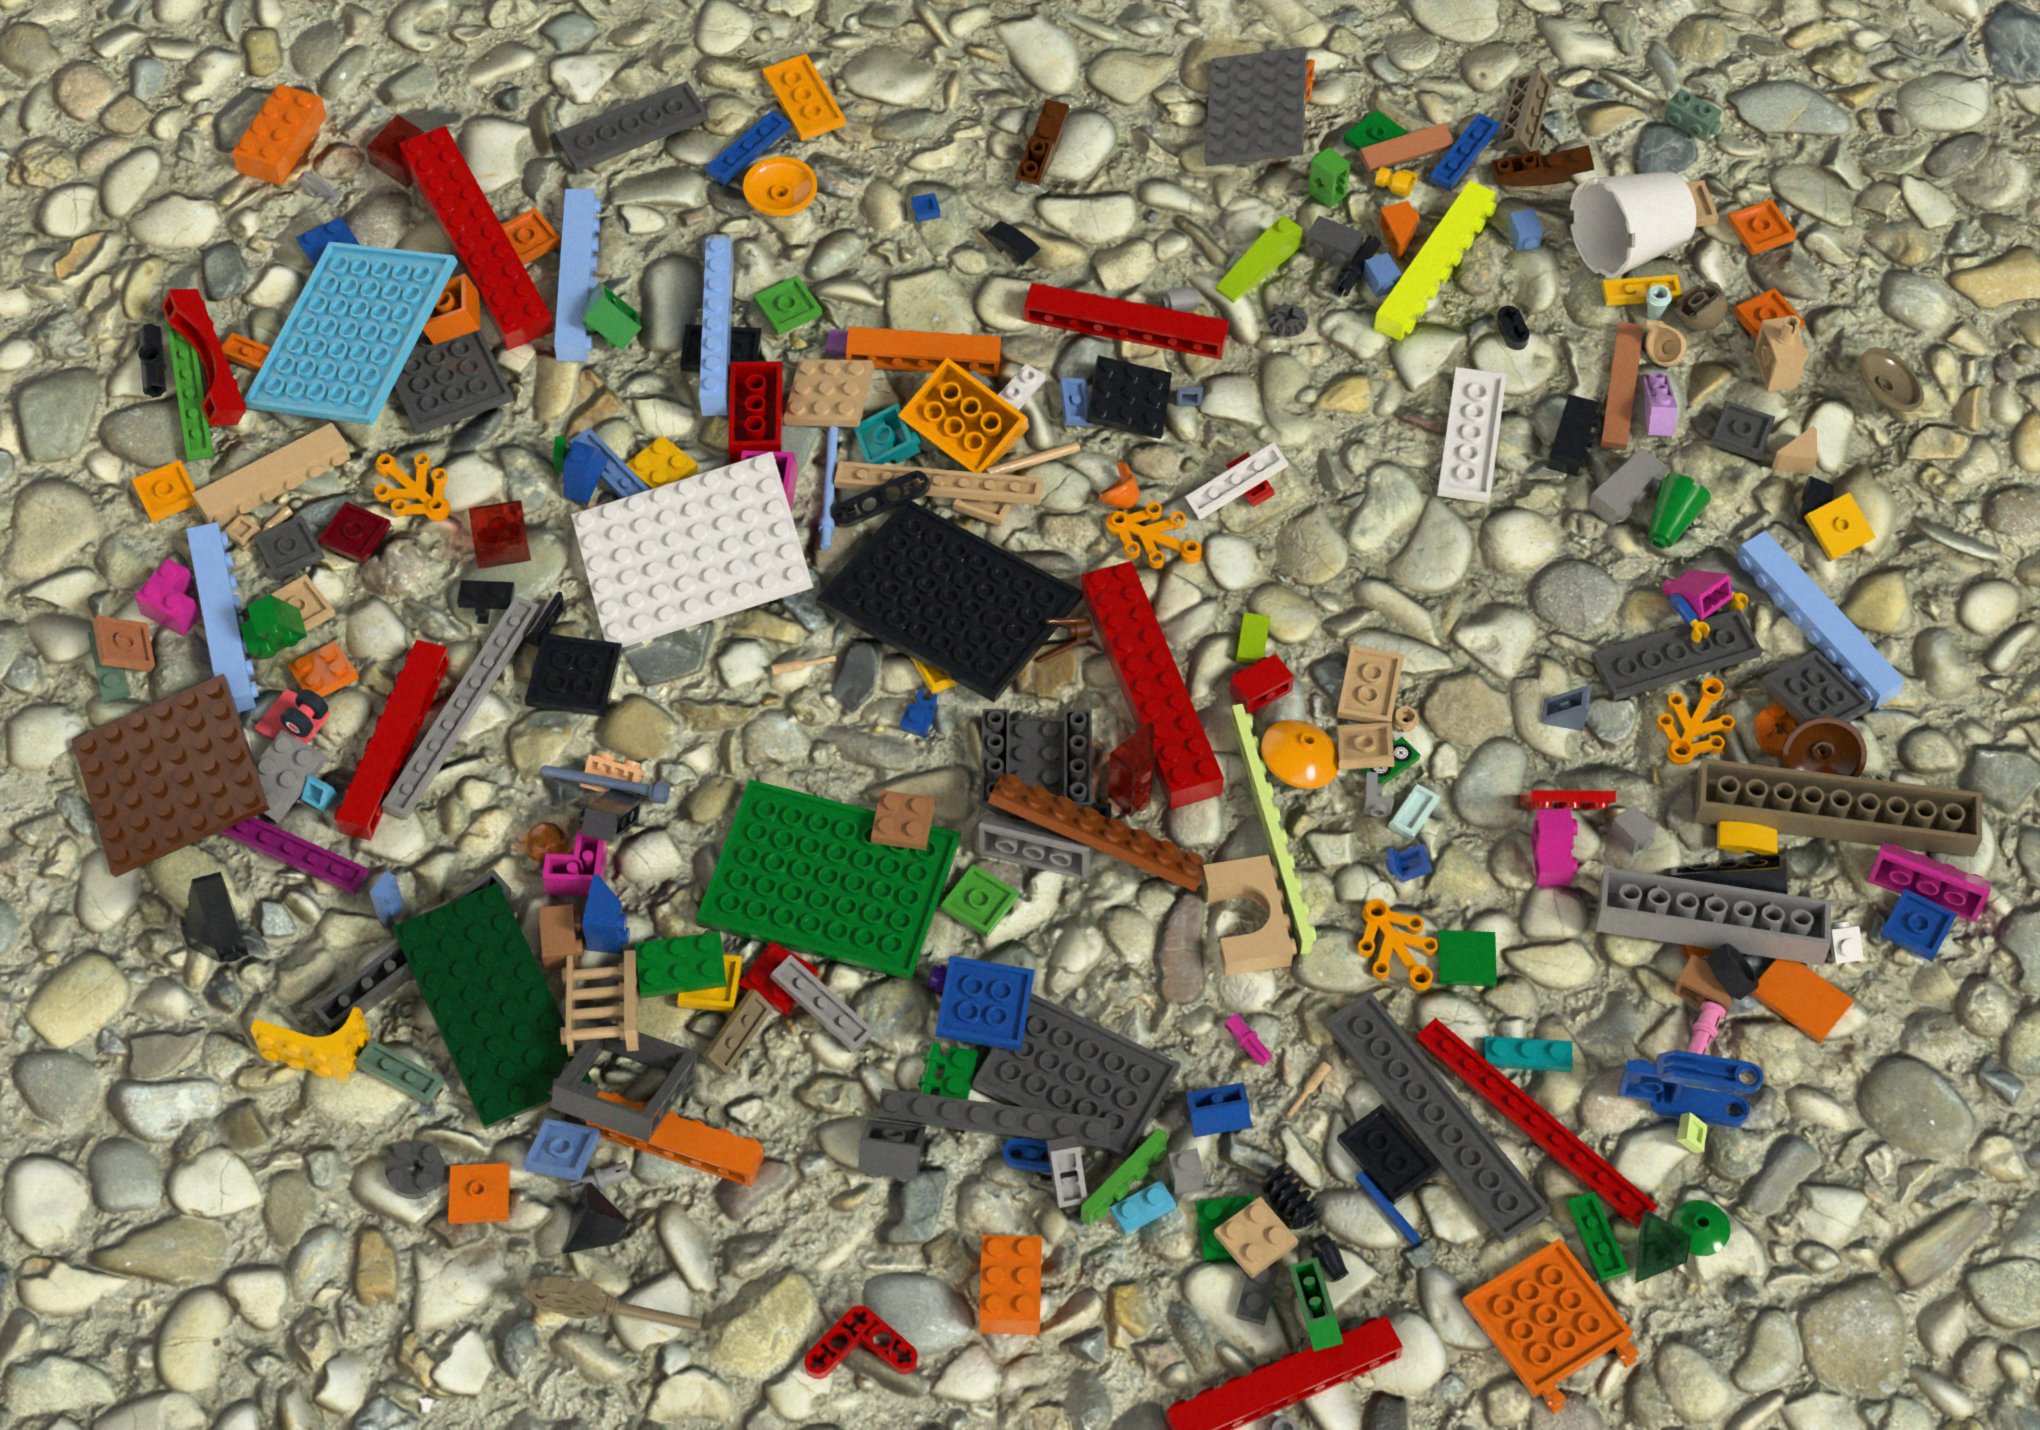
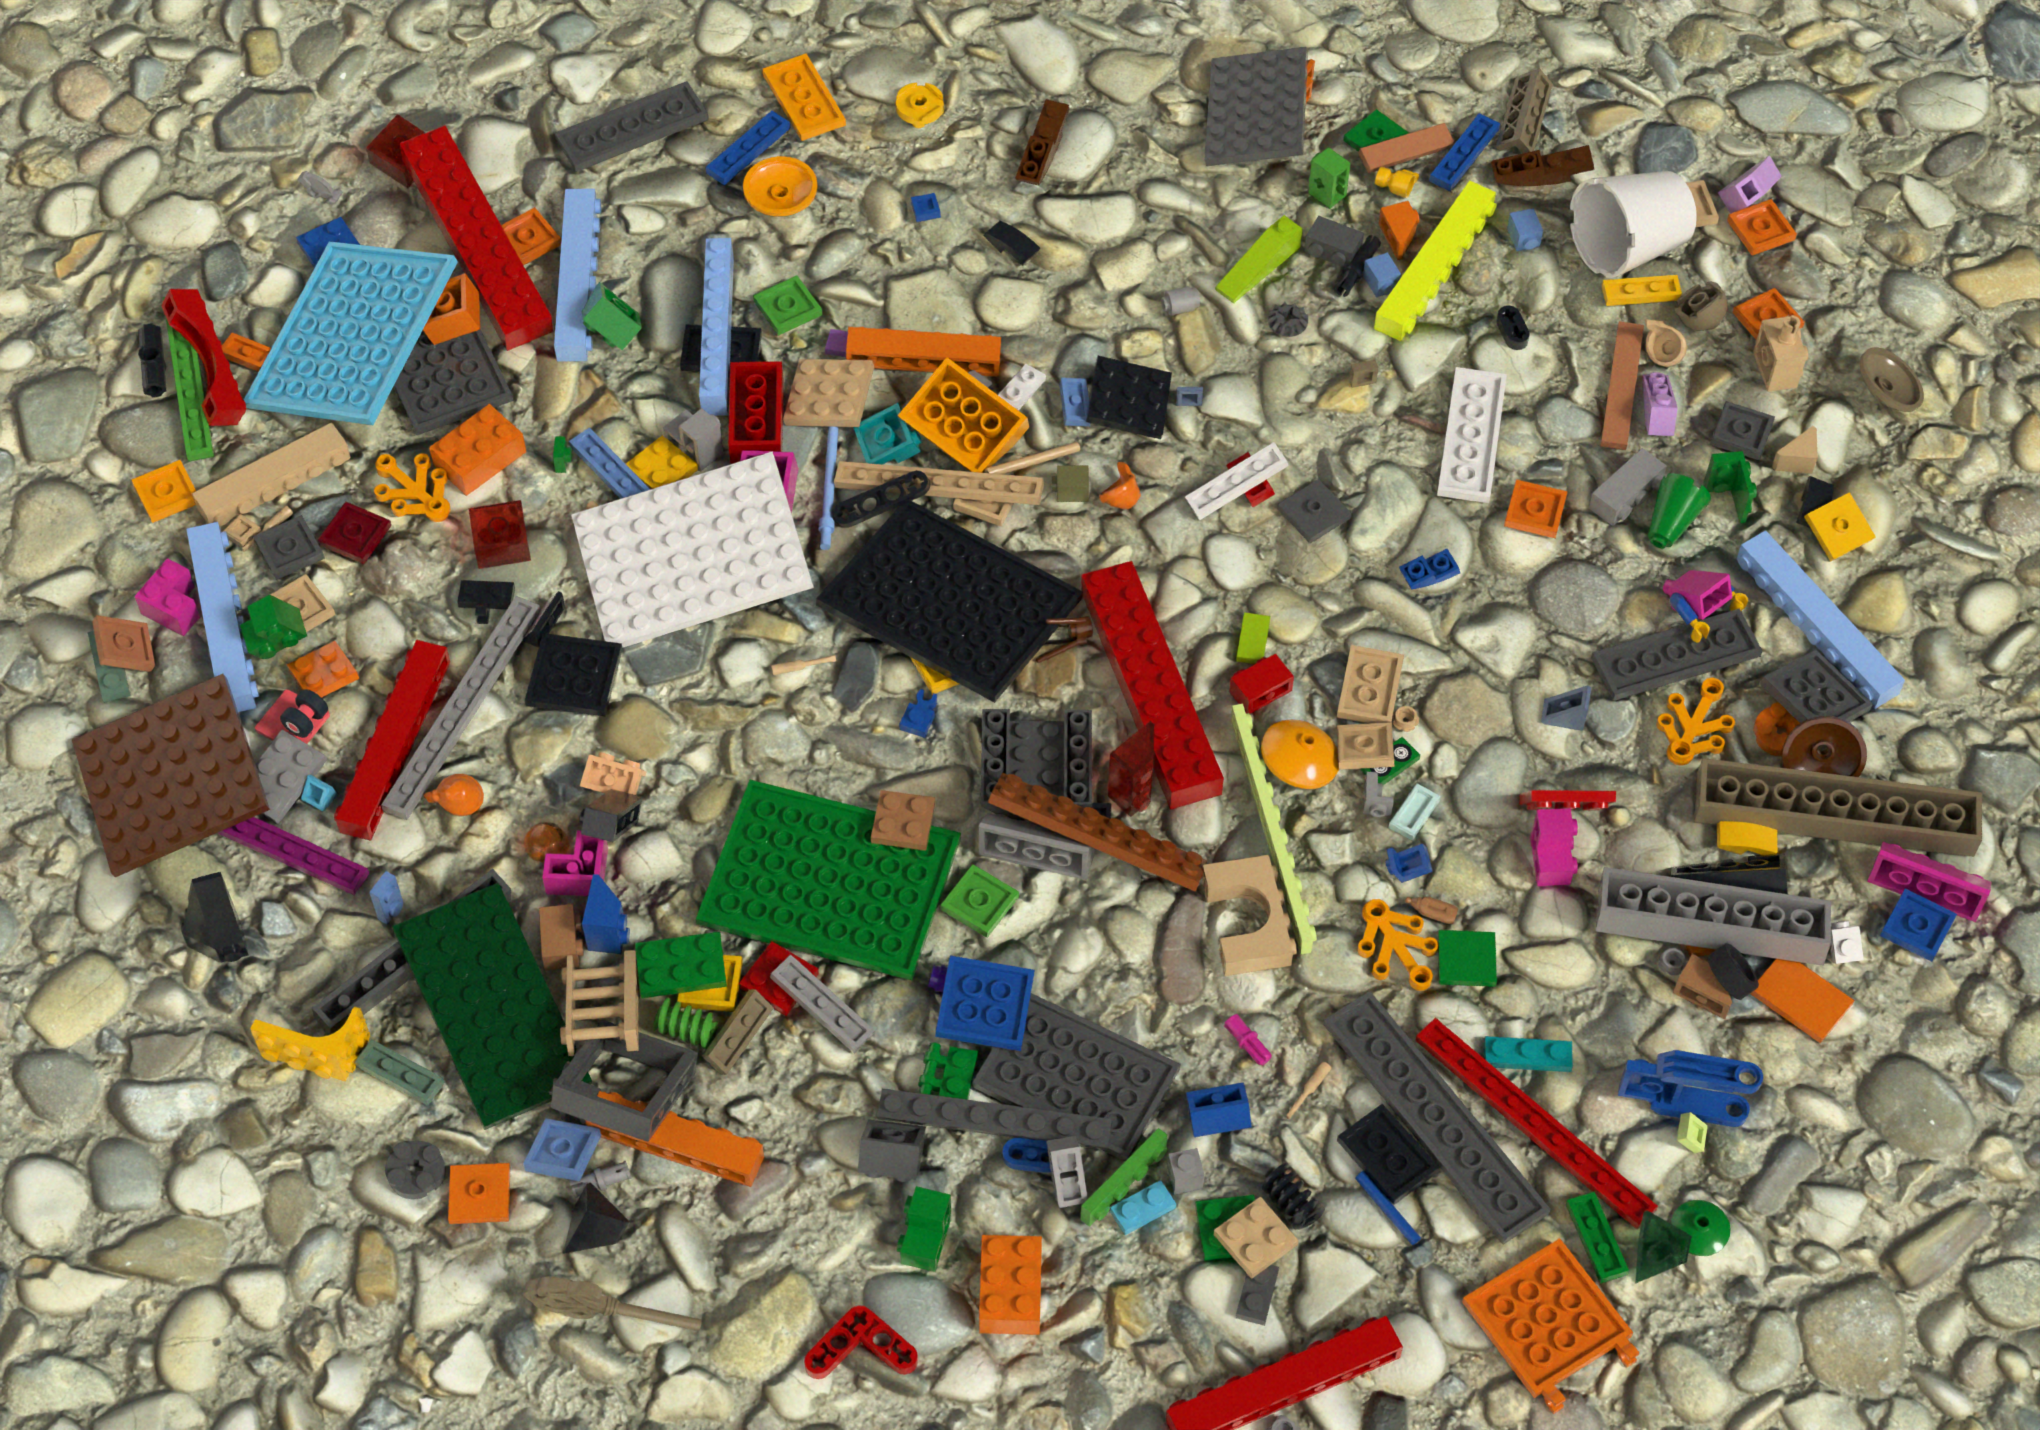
(279, 134): orange brick -> none
(457, 795): none -> orange hat
(478, 449): none -> orange brick
(582, 471): blue slope -> none
(658, 792): sand blue piece -> none
(685, 1024): none -> bright green piece
(696, 436): none -> light grey brick
(923, 114): none -> yellow plate
(928, 1224): none -> green brick
(1071, 483): none -> olive brick
(1126, 321): red brick -> none
(1152, 533): light orange plant -> none
(1314, 511): none -> dark grey plate
(1315, 1304): green brick -> none
(1329, 1258): black cone -> none
(1363, 373): none -> dark tan plate
(1429, 571): none -> blue slope
(1434, 909): none -> medium nougat piece
(1535, 508): none -> orange plate
(1574, 435): black brick -> none
(1633, 830): light grey brick -> none
(1657, 301): light aqua cone -> none
(1675, 956): none -> light grey plate
(1693, 115): sand green brick -> none
(1705, 1028): bright pink pin -> none
(1732, 472): none -> green bracket
(1750, 185): none -> lavender slope

